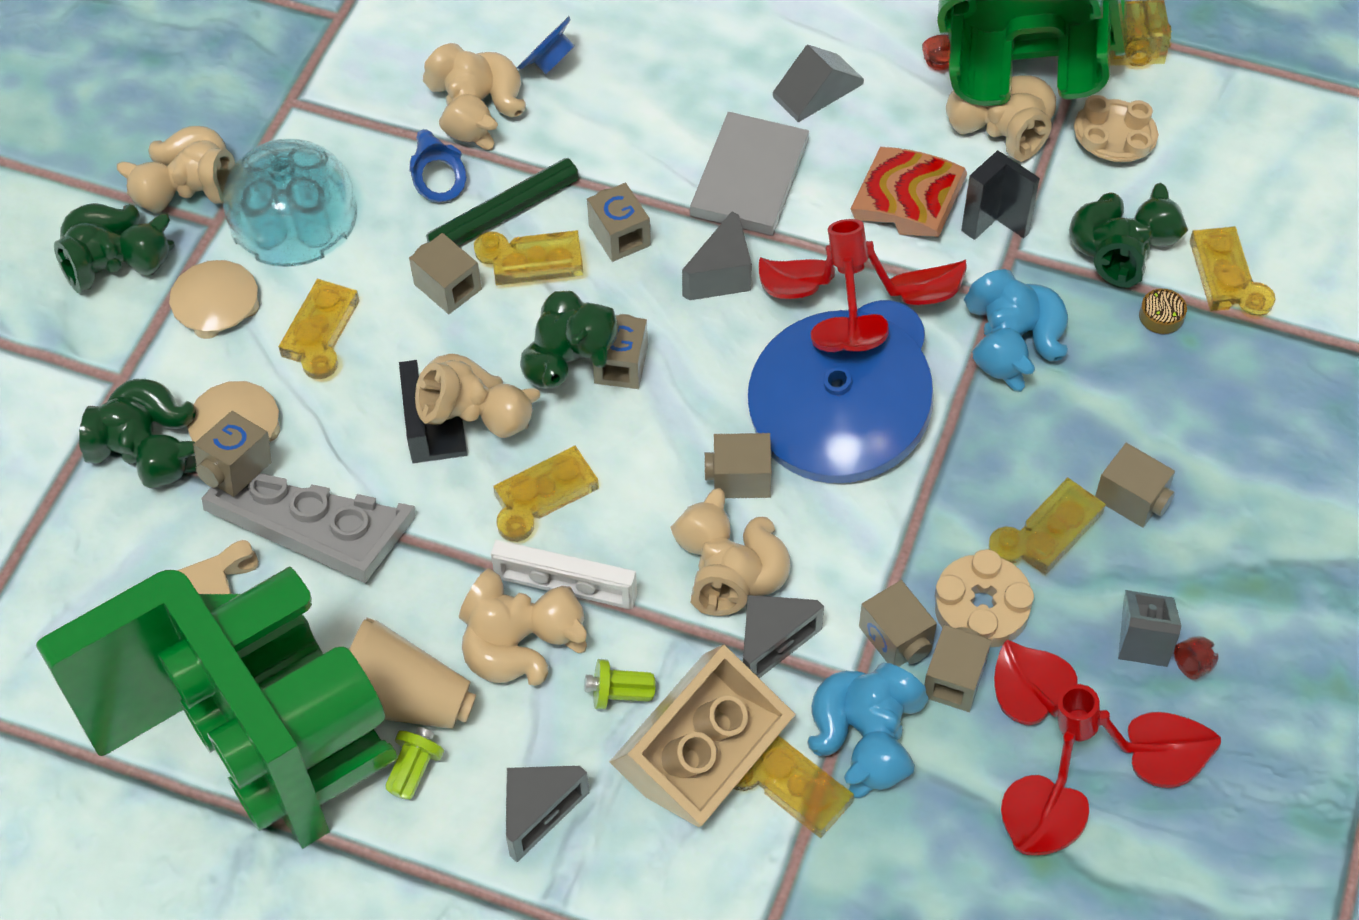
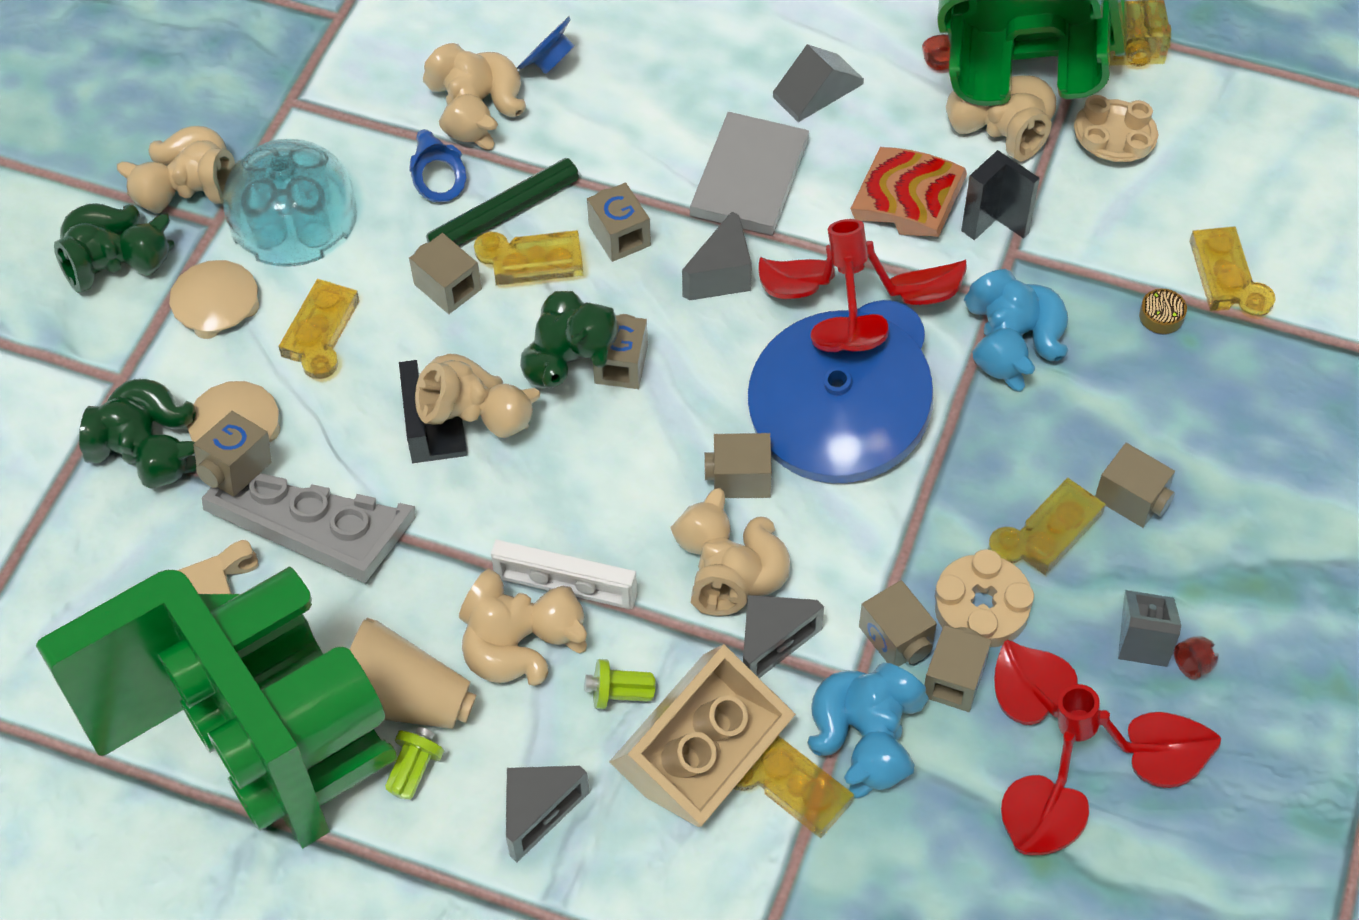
(541, 492): clear yellow hinge -> none
(1124, 243): dark green animal -> none

